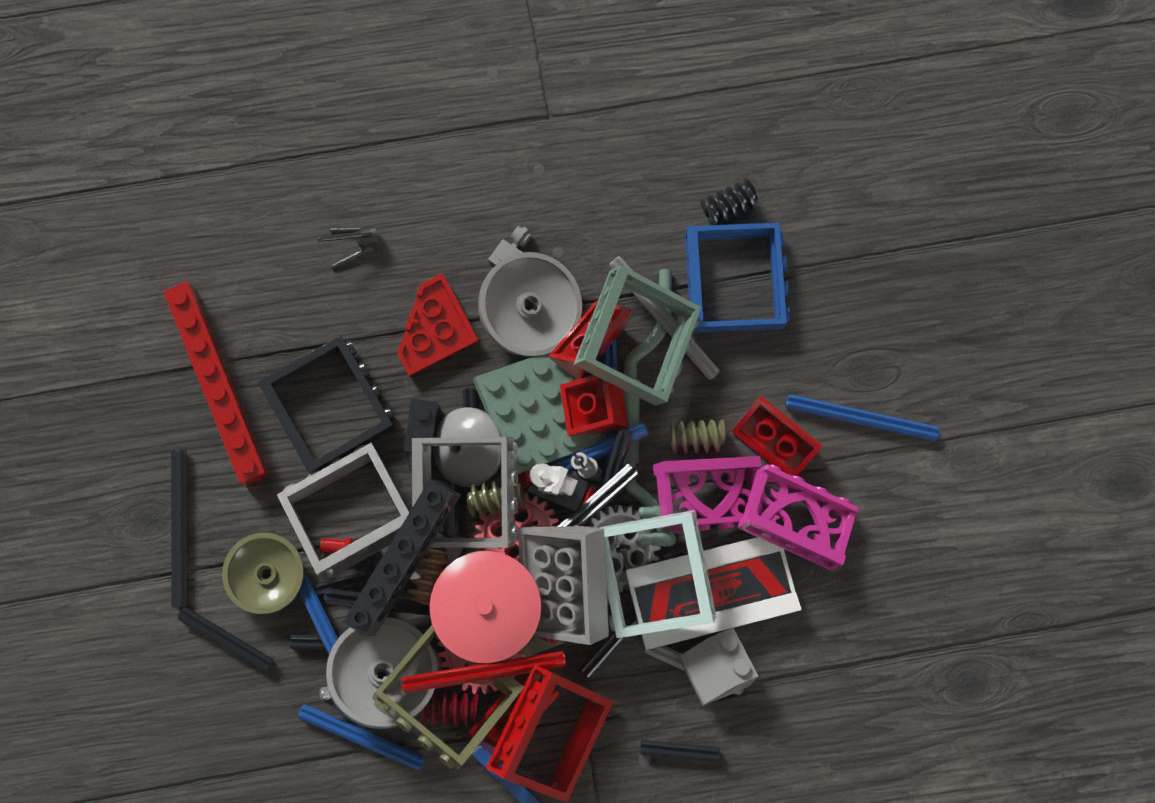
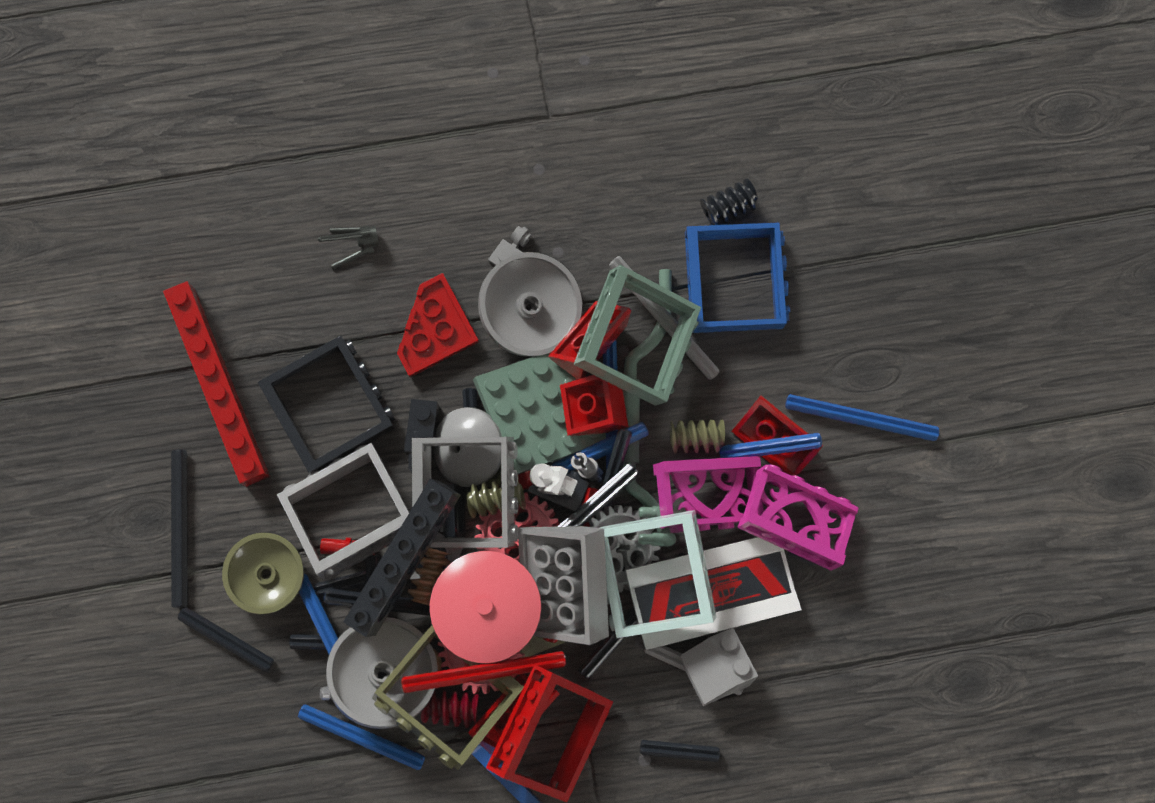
(772, 446): none -> blue axle

